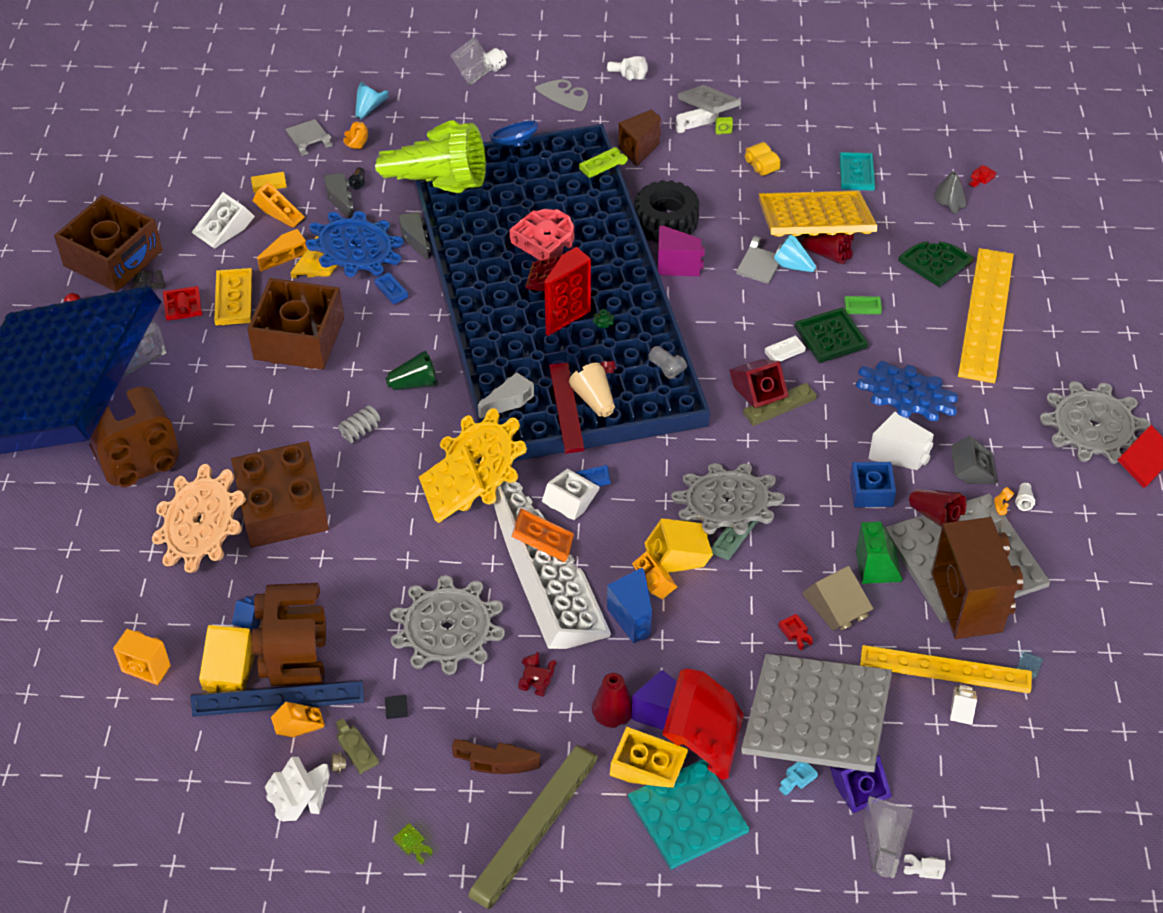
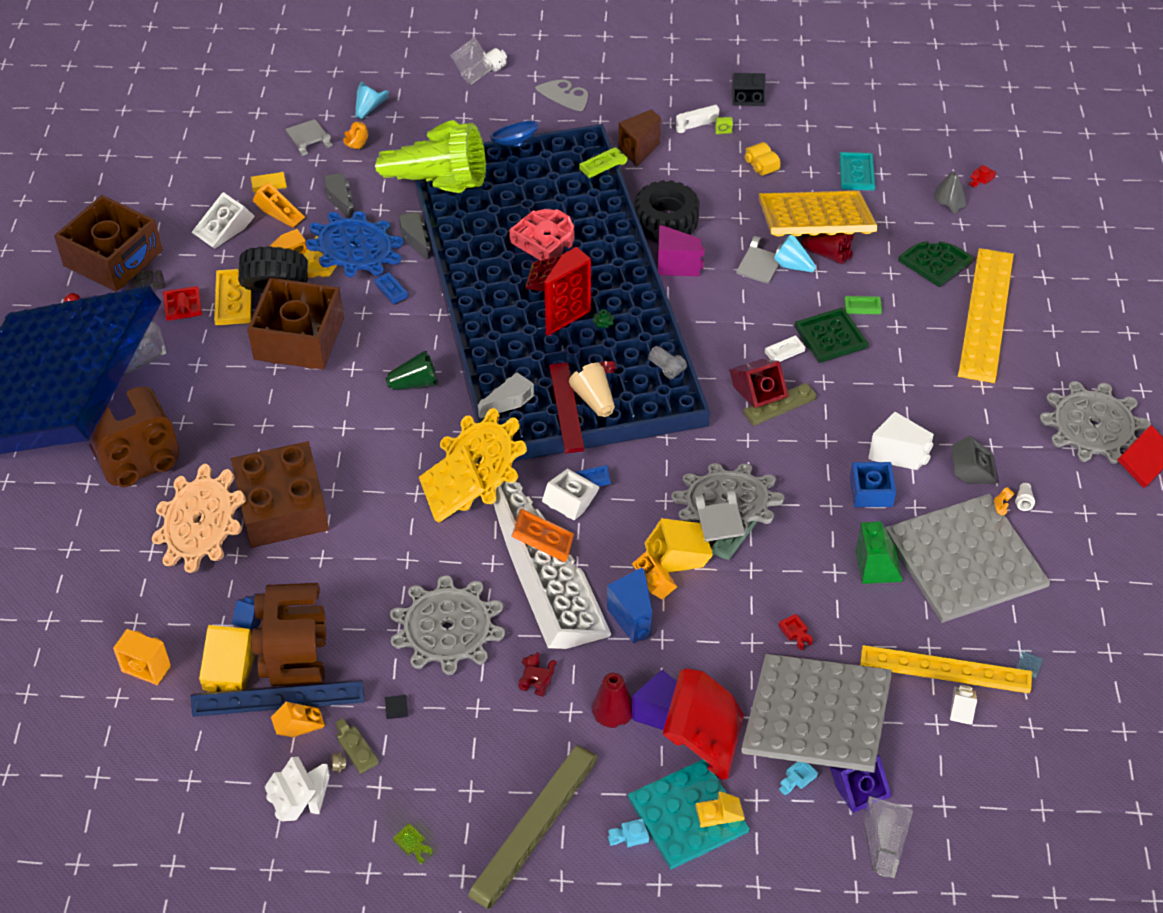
(270, 262): none -> black tyre
(357, 179): black cone -> none
(358, 423): light grey piece -> none
(502, 760): reddish brown slope -> none
(630, 68): white piece -> none
(631, 833): none -> medium azure plate
(647, 760): yellow slope -> none
(709, 99): light grey tile -> none
(719, 811): none -> yellow slope
(721, 519): none -> light grey flag
(748, 89): none -> black slope
(839, 599): dark tan slope -> none
(907, 391): blue plate -> none
(926, 868): white plate -> none
(938, 505): dark red cone -> none
(975, 577): reddish brown brick -> none

